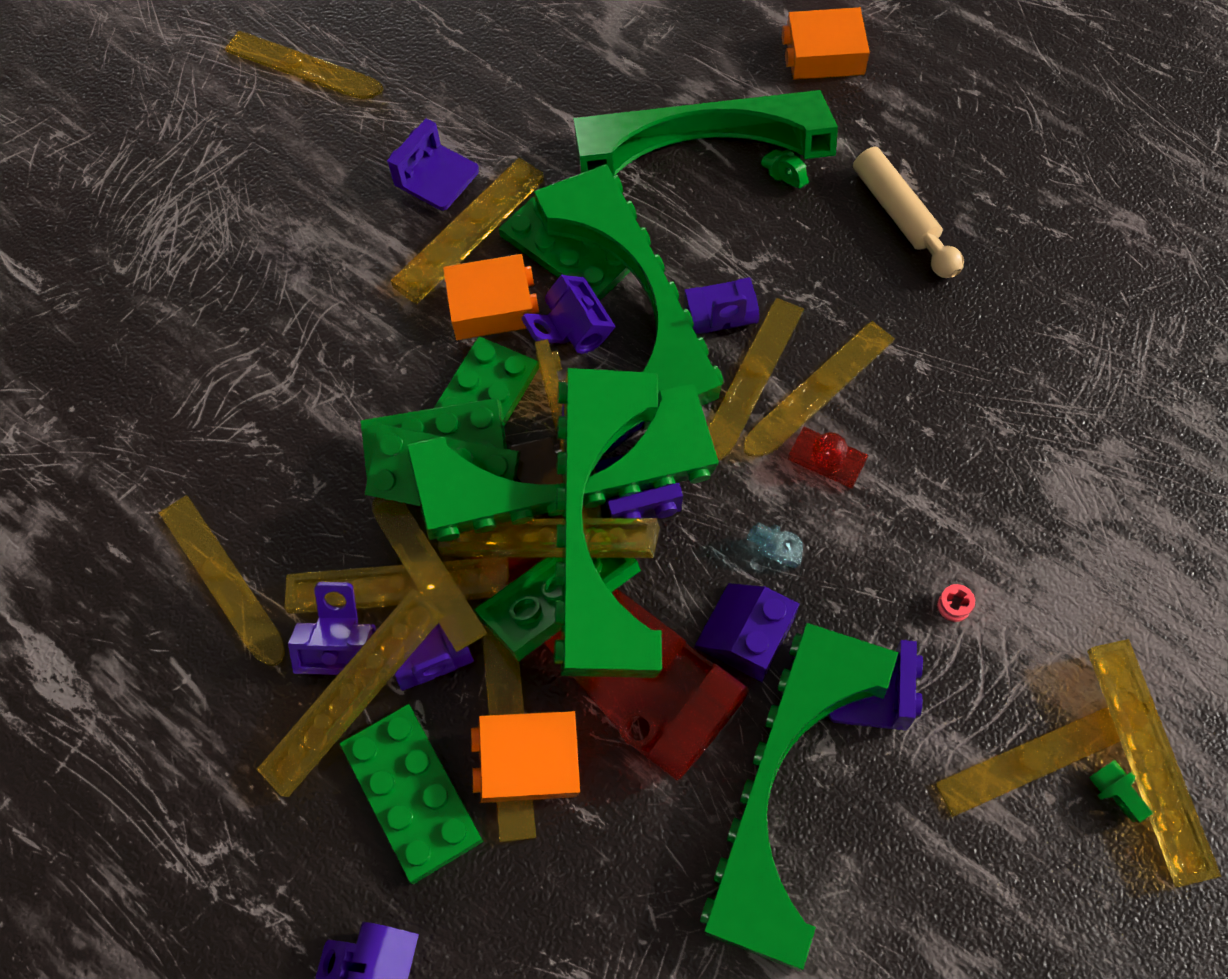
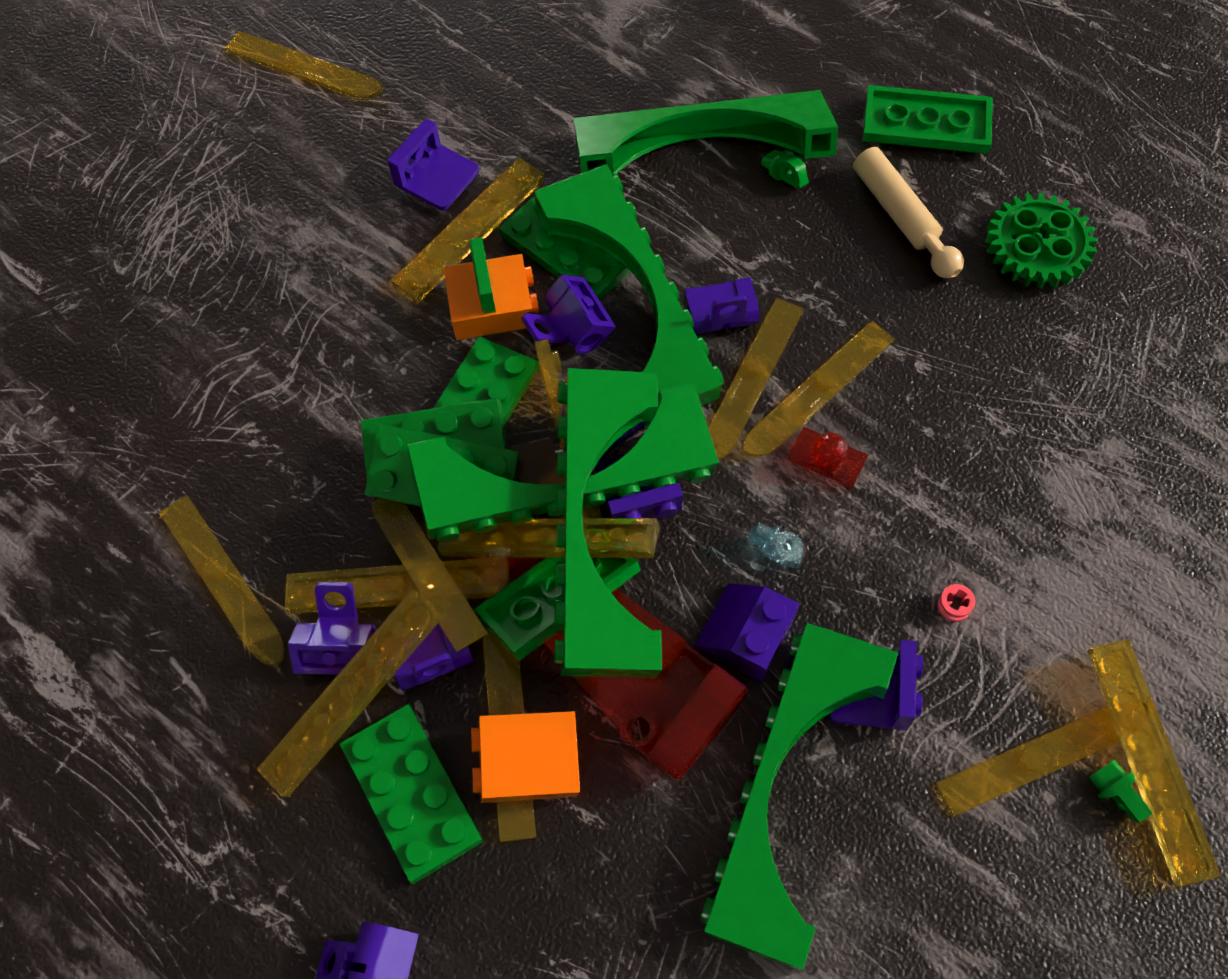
(482, 275): none -> green tile
(826, 43): orange brick -> none
(928, 119): none -> green plate
(1041, 240): none -> green gear

